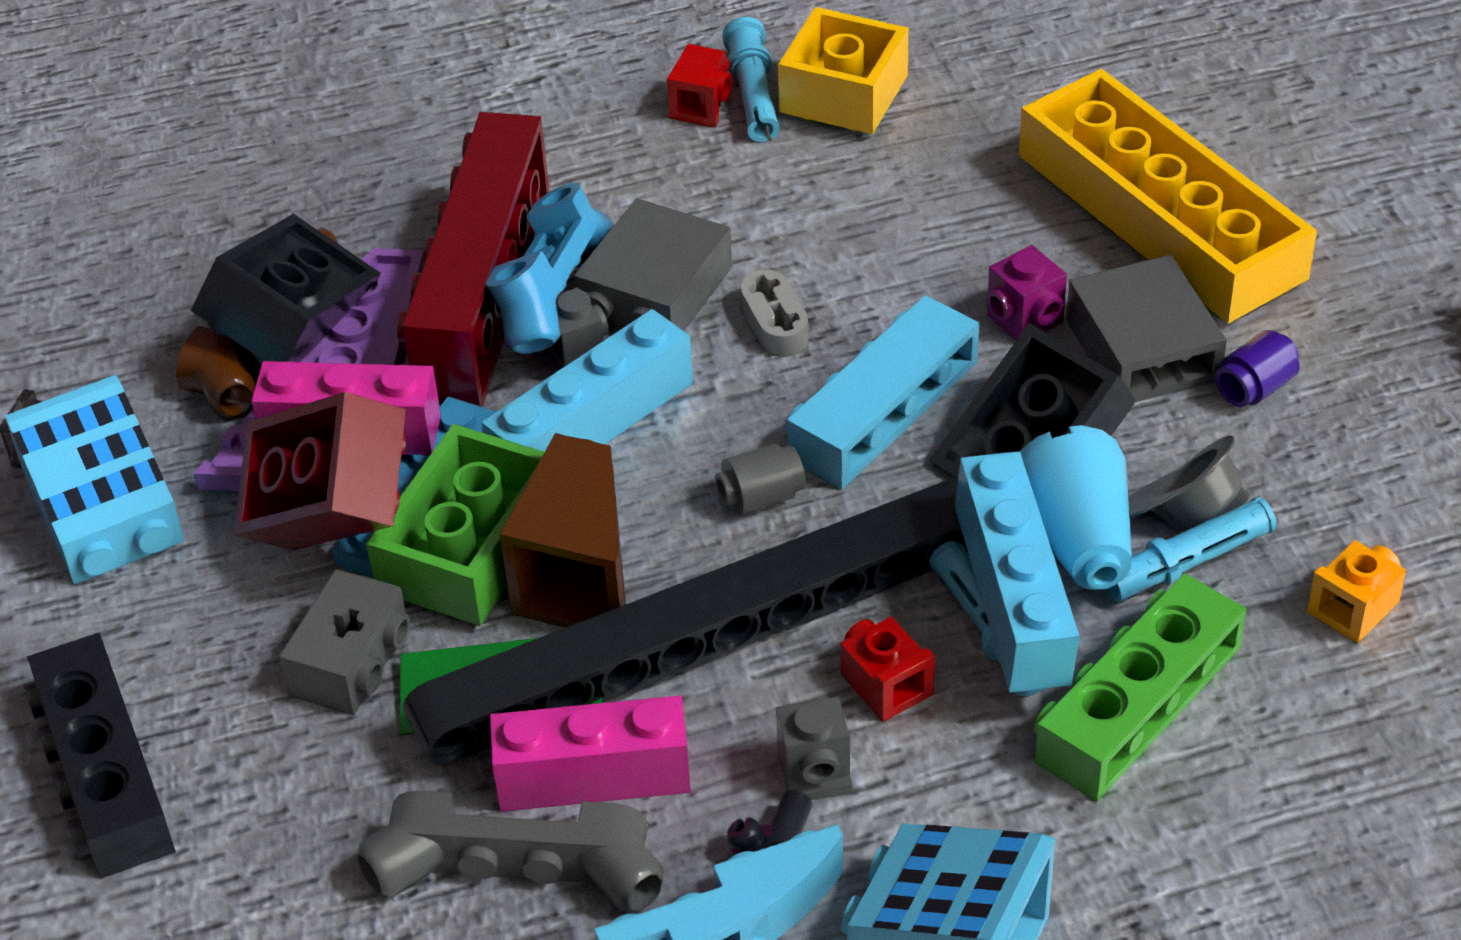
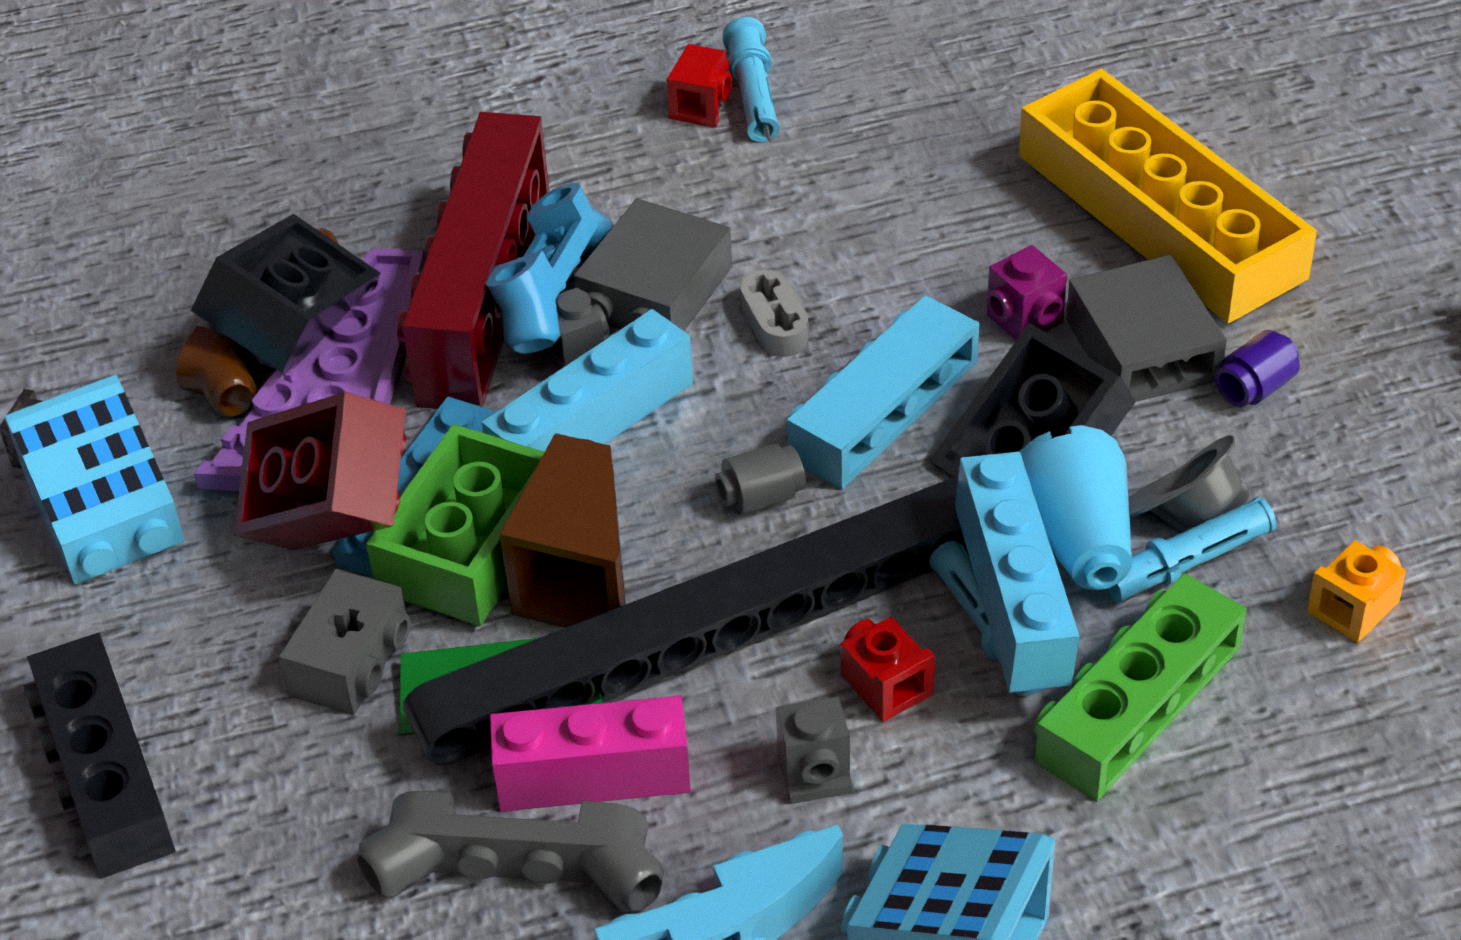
(404, 386): dark pink brick -> none
(786, 823): black arm -> none
(843, 70): yellow brick -> none

